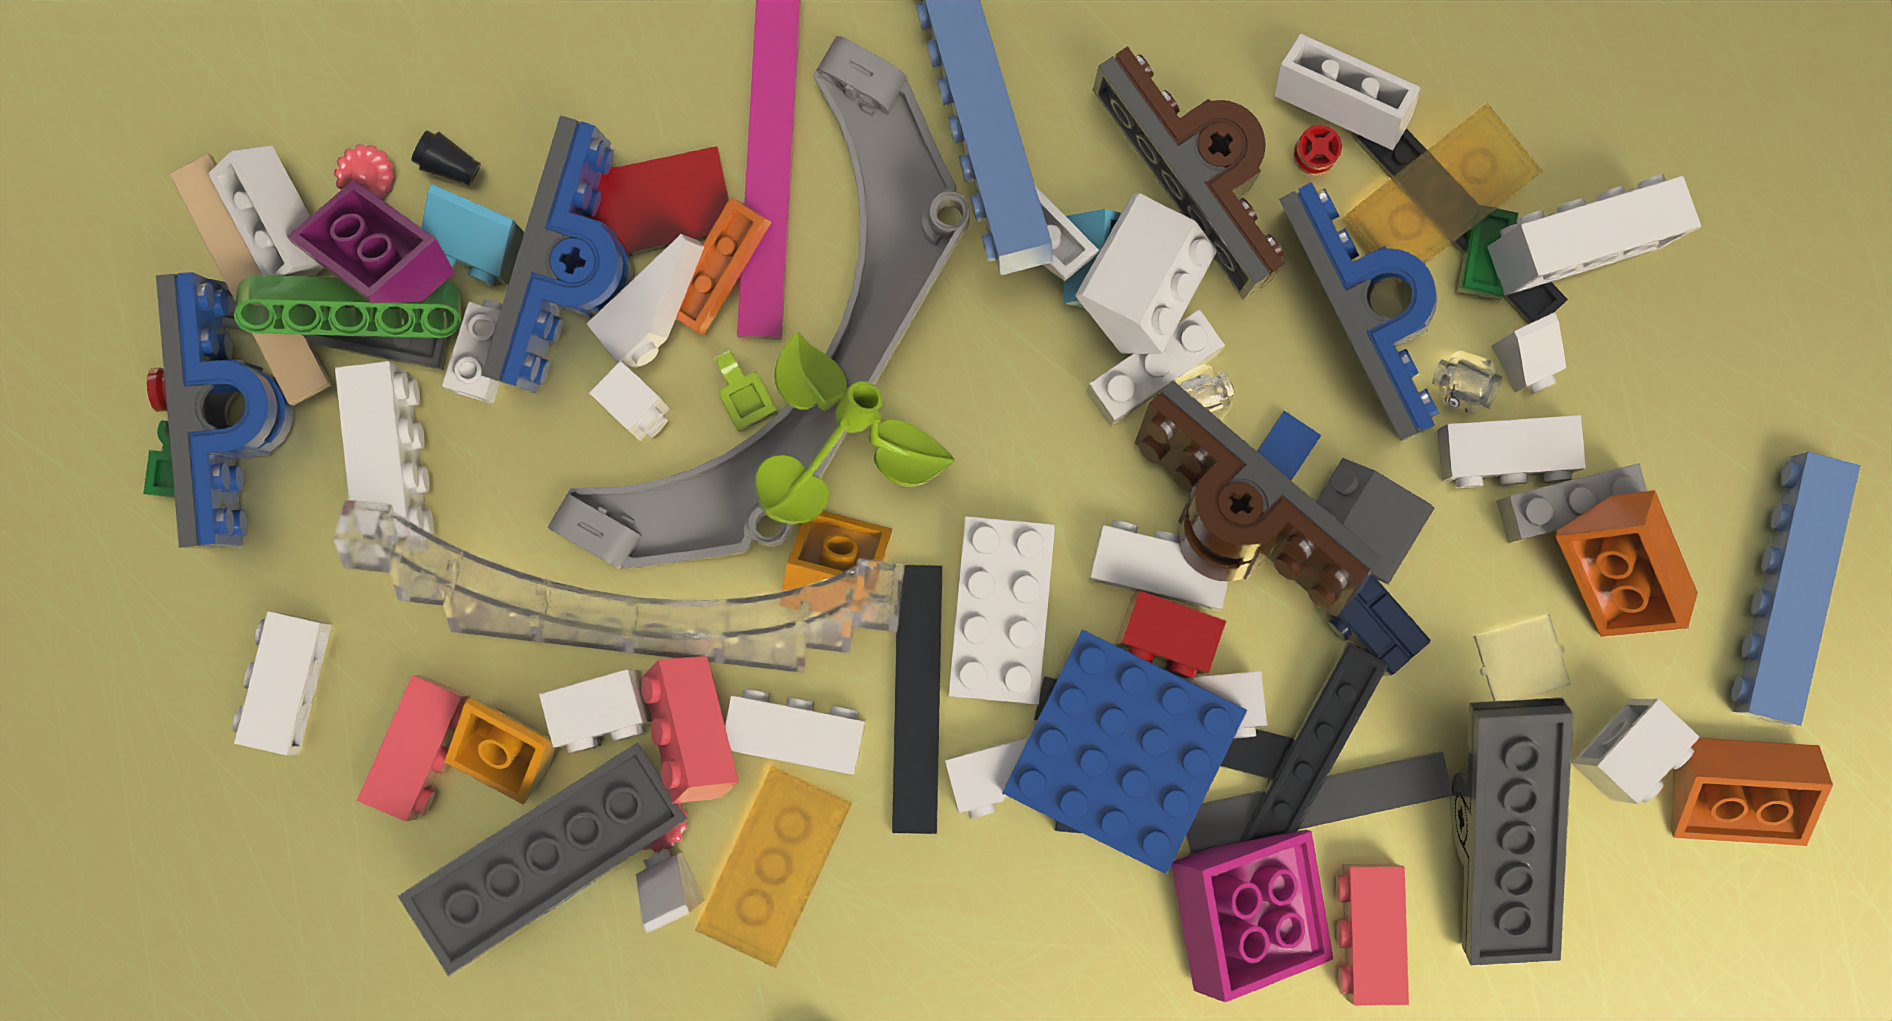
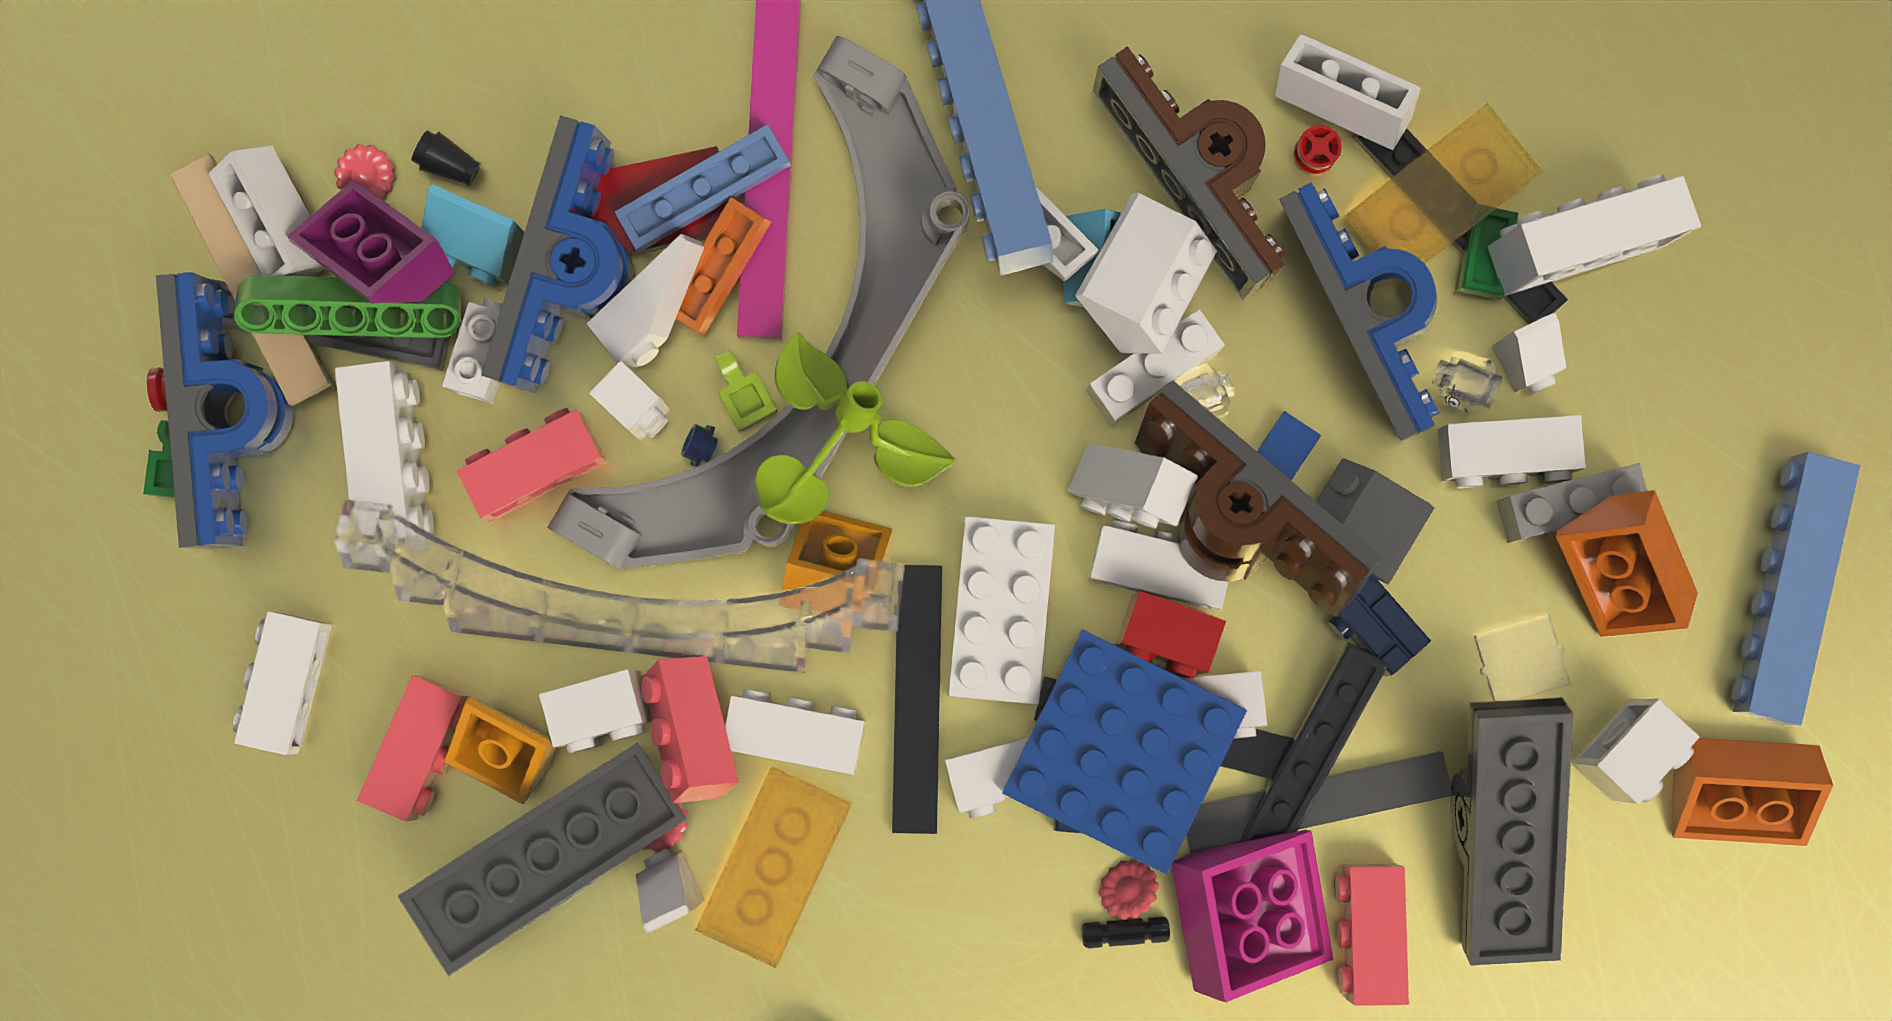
(530, 464): none -> coral brick
(699, 444): none -> clear blue plate
(702, 188): none -> medium blue plate
(1125, 932): none -> black axle
(1128, 889): none -> coral piece
(1131, 485): none -> white brick

